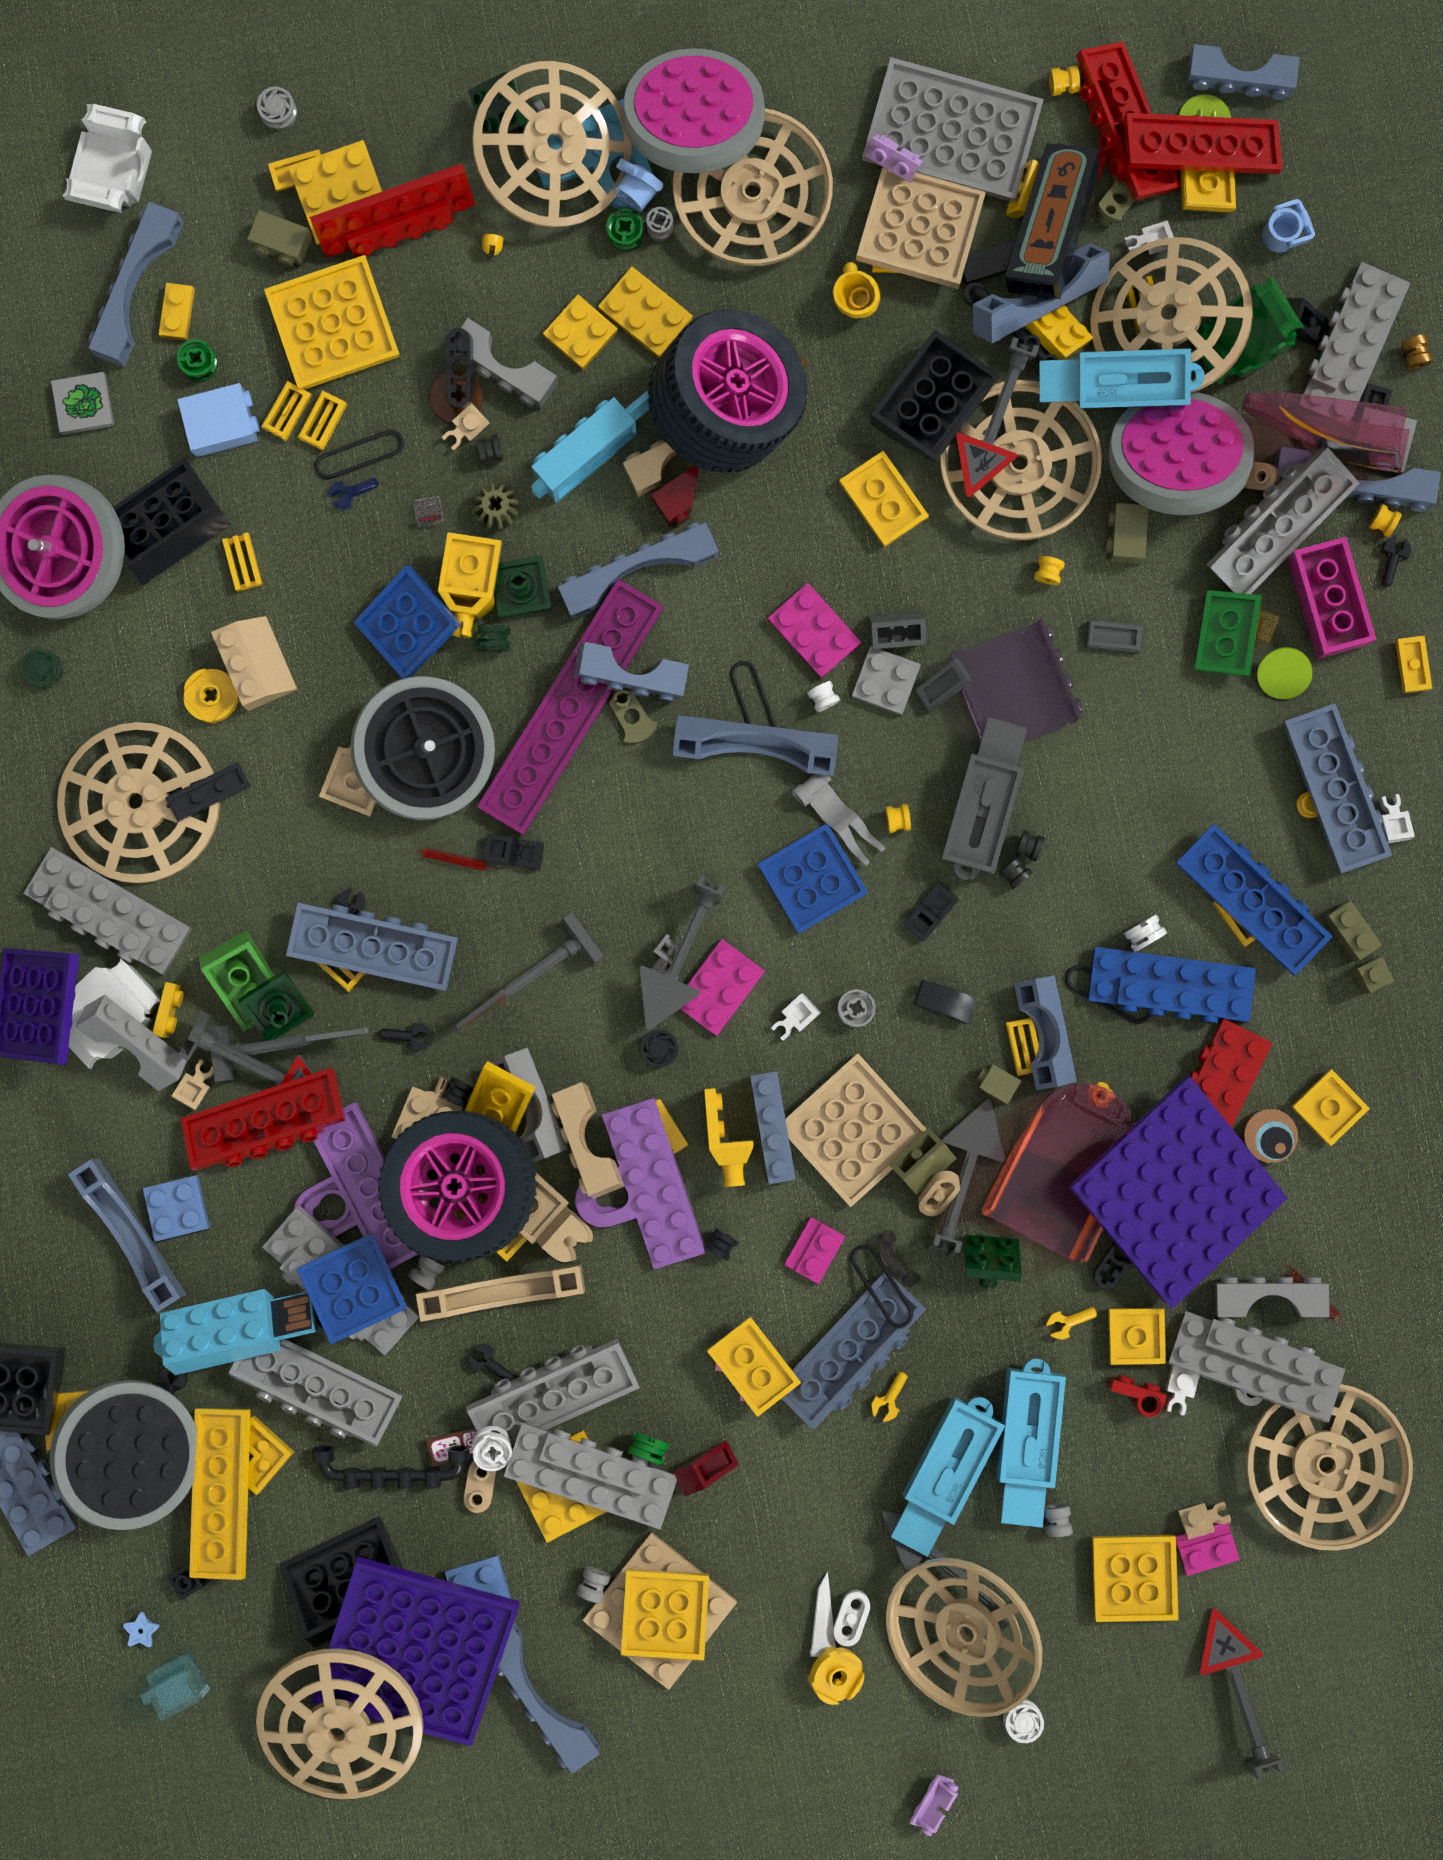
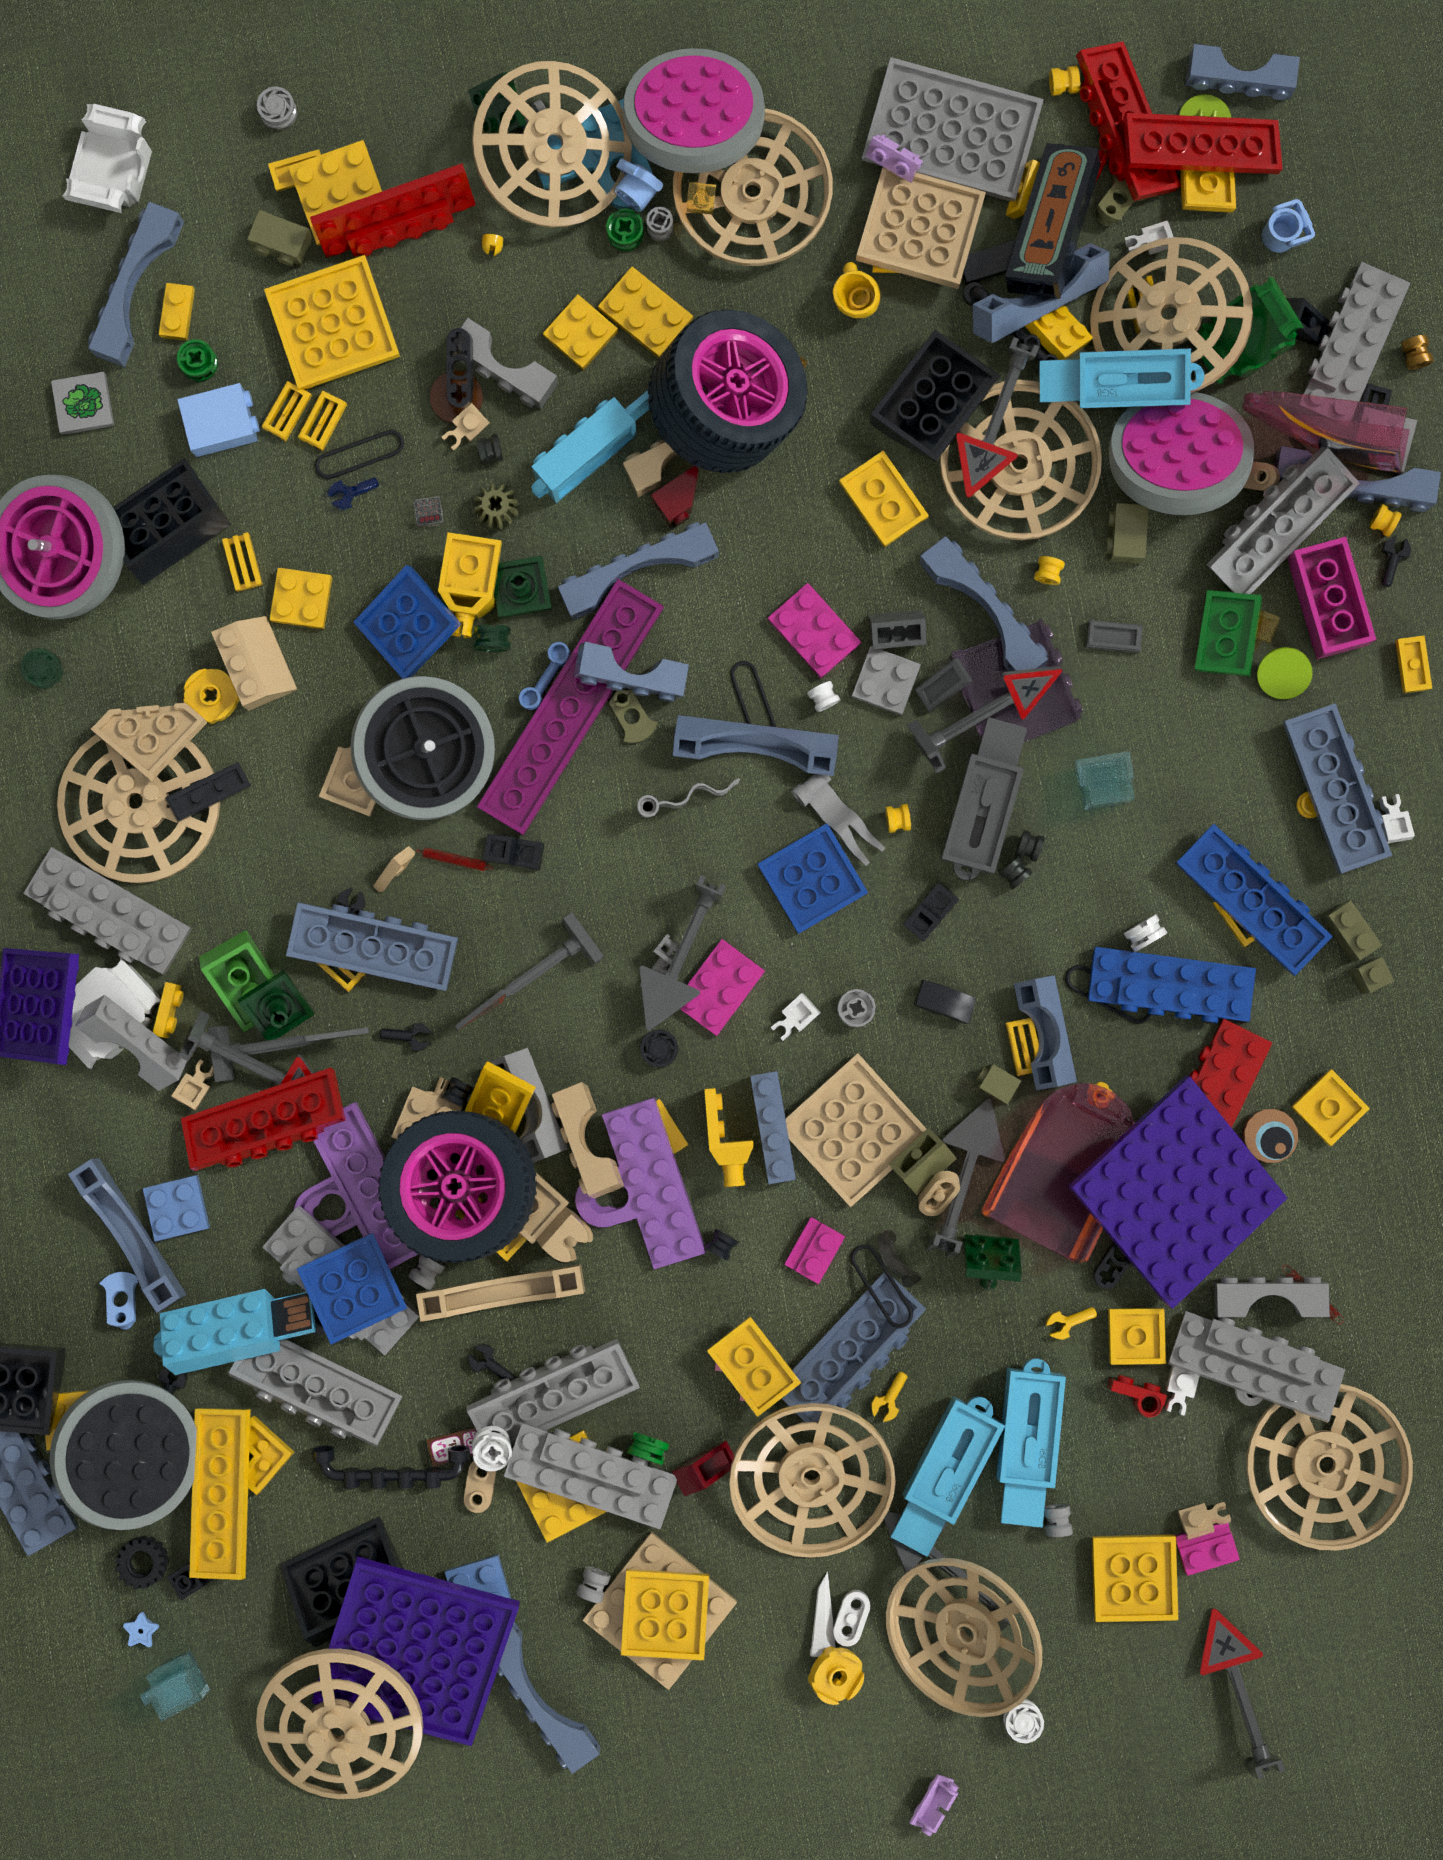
(113, 1285): none -> light blue piece
(125, 1567): none -> black tyre
(149, 734): none -> tan plate
(301, 598): none -> yellow plate
(394, 868): none -> tan tile
(532, 697): none -> medium blue bar
(653, 802): none -> light grey flag
(701, 198): none -> clear yellow plate
(814, 1492): none -> tan dish
(950, 569): none -> sand blue arch
(1024, 690): none -> dark grey piece
(1105, 780): none -> clear light blue plate

